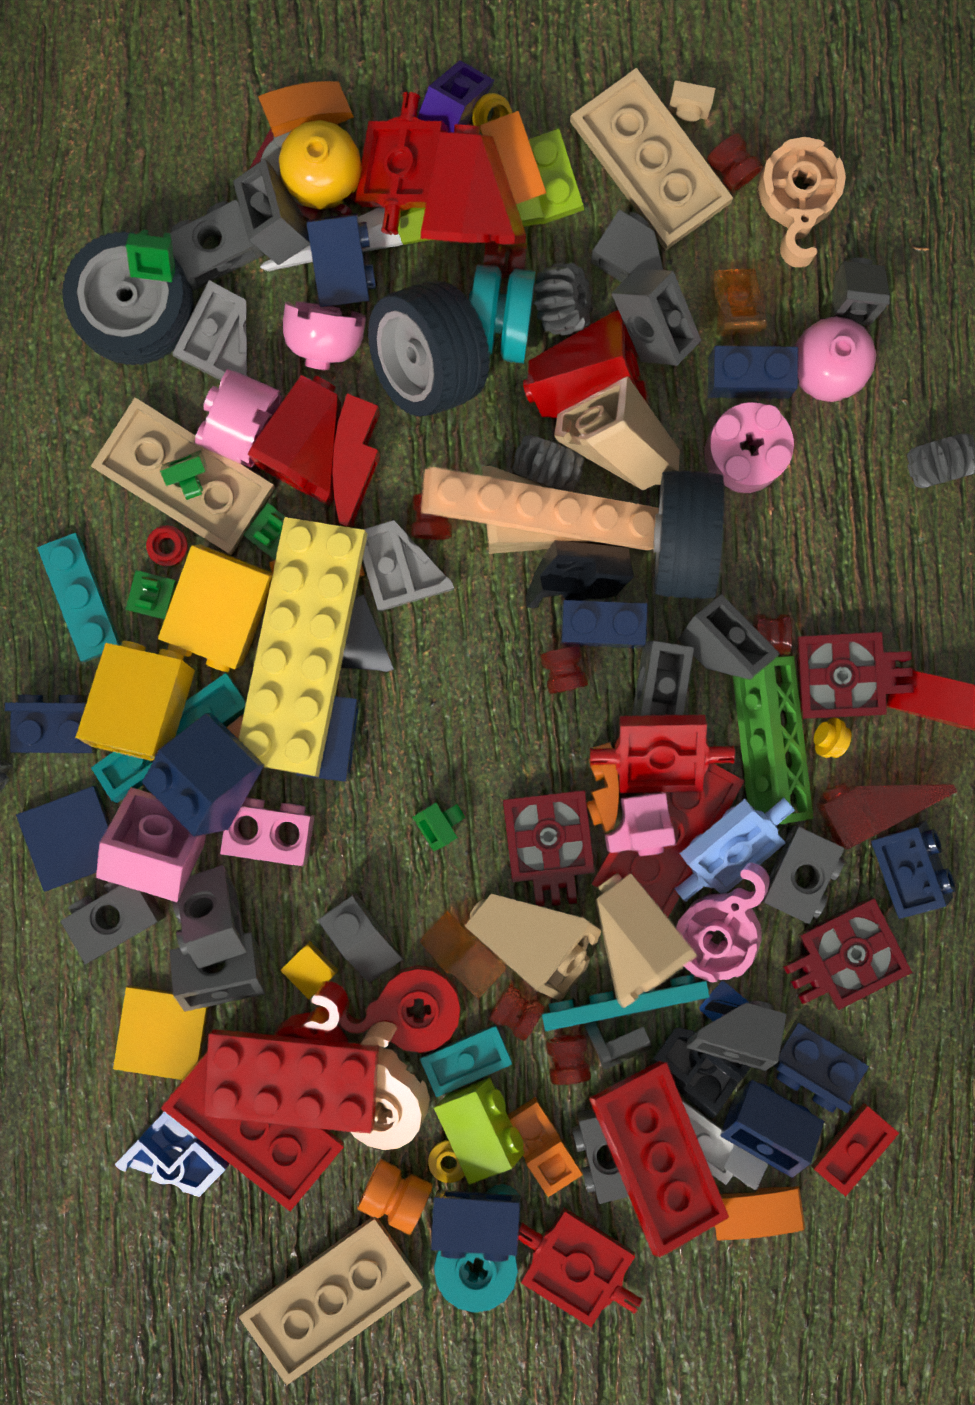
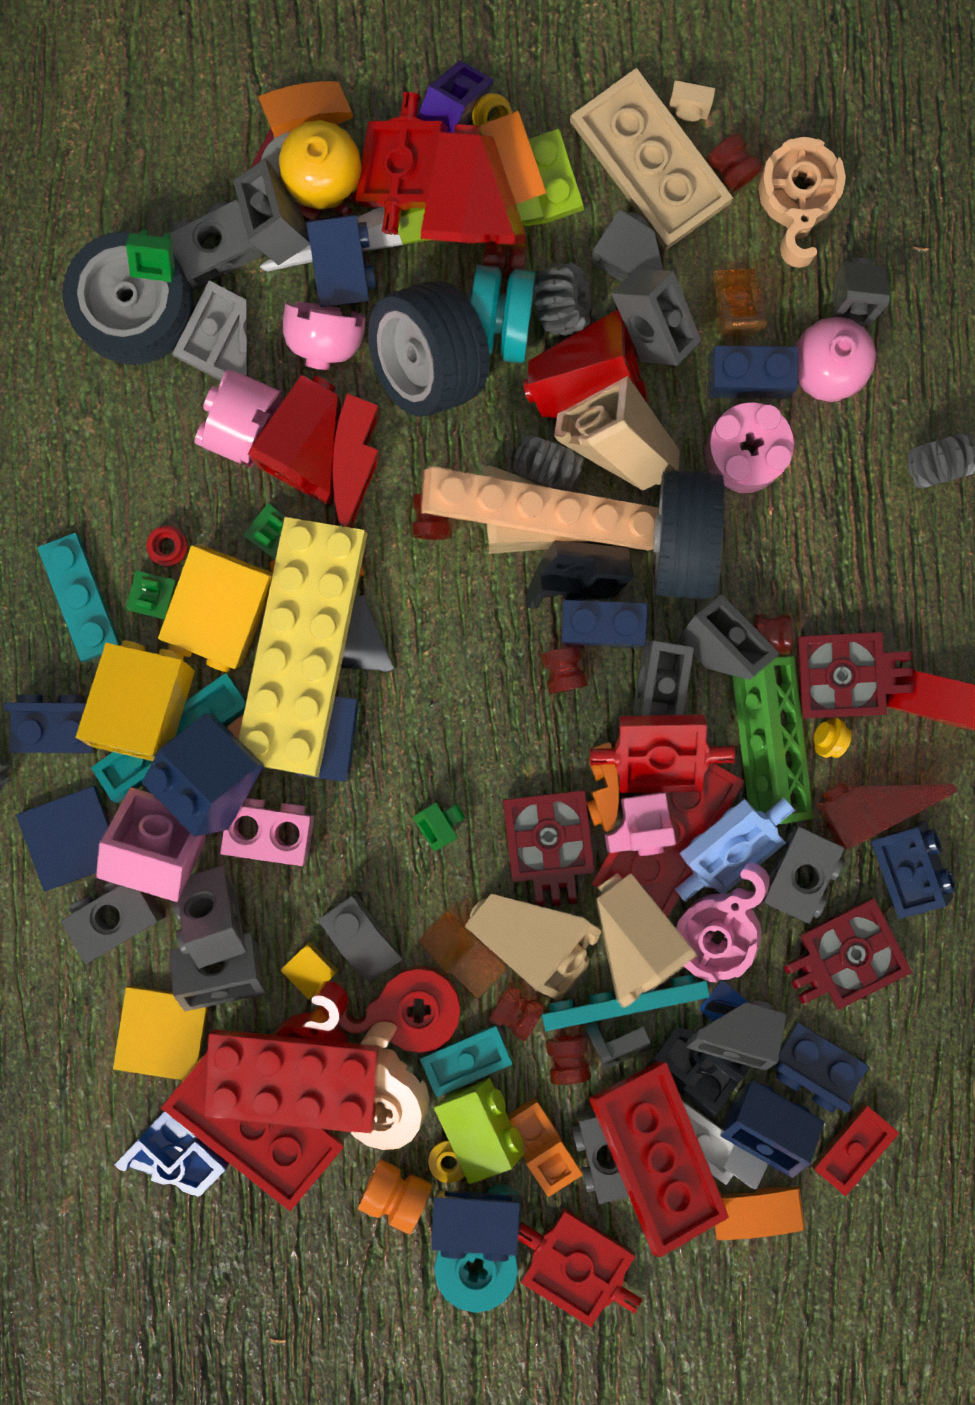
(185, 472): green tile -> none
(230, 490): tan plate -> none
(331, 1299): tan plate -> none
(399, 568): light grey wing -> none

